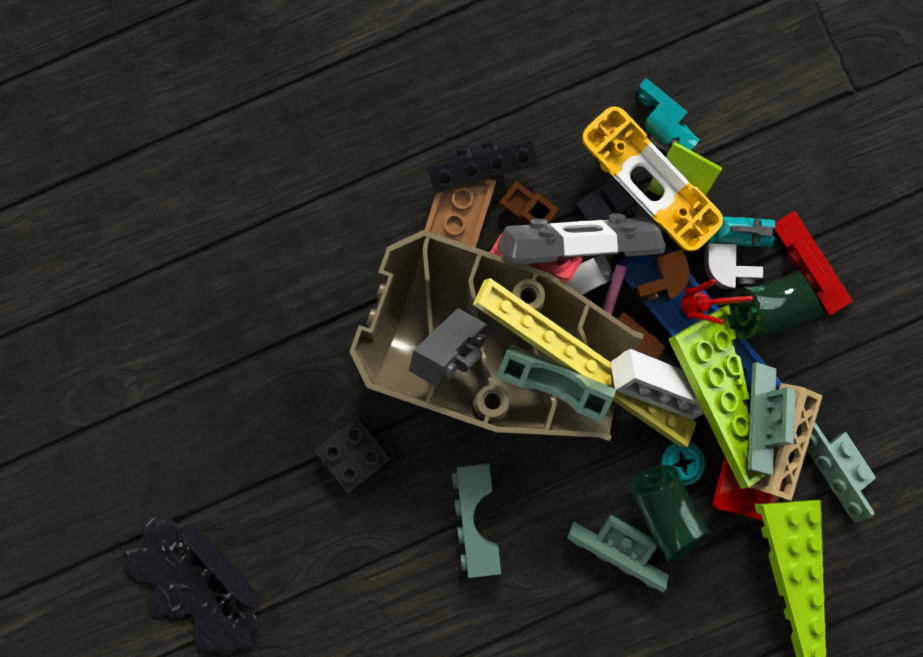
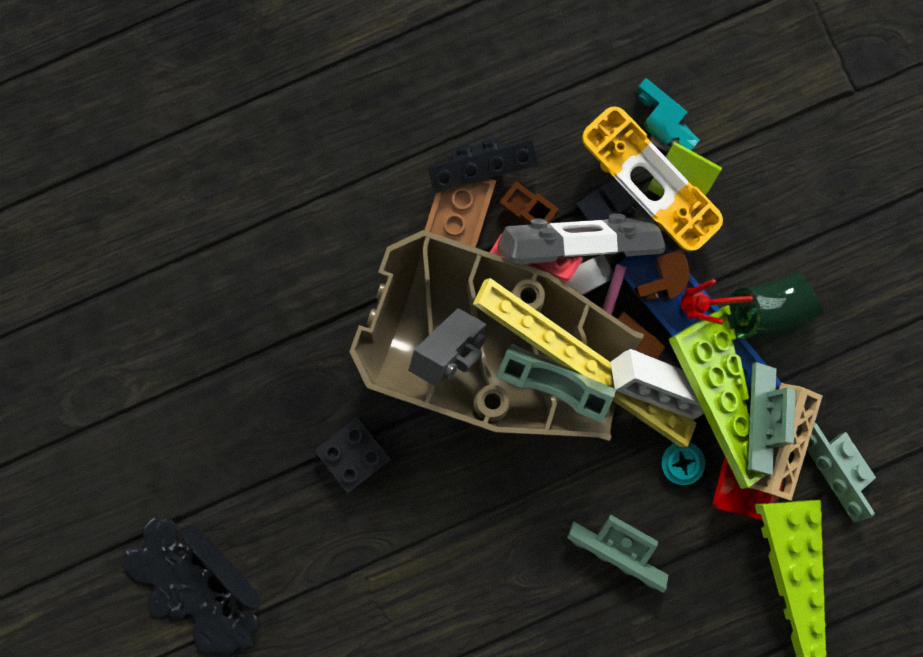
(481, 555): sand green arch -> none
(668, 511): clear green brick -> none
(721, 266): white brick -> none
(744, 232): teal plate -> none
(811, 262): red bracket -> none

